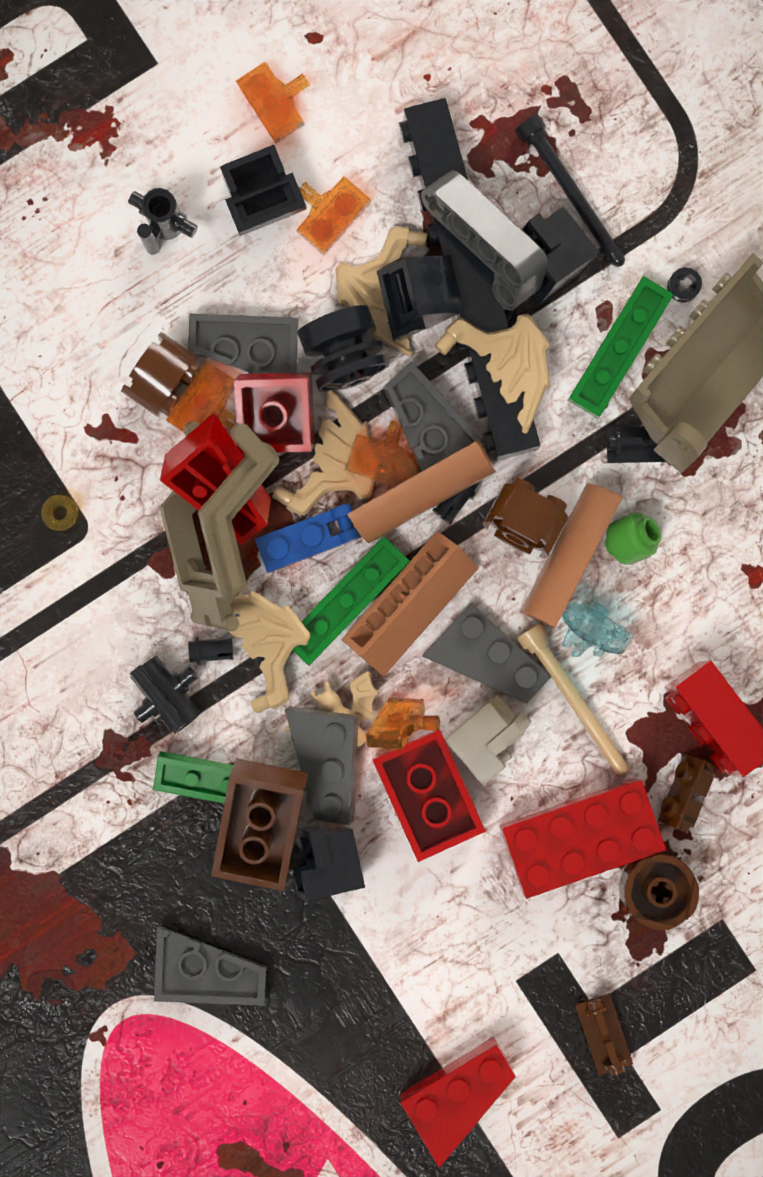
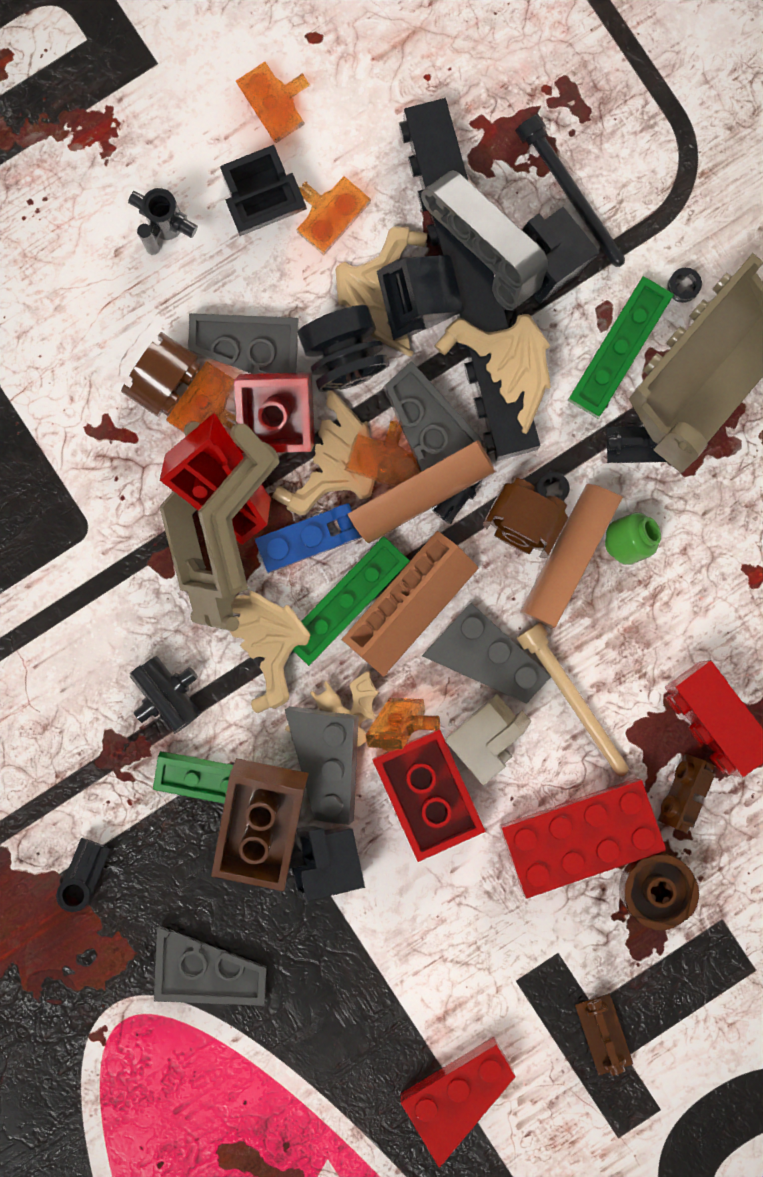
(51, 505): clear yellow plate -> none
(83, 871): none -> black piece
(210, 650): black pin -> none
(563, 486): none -> black bush
(593, 627): clear light blue plate -> none

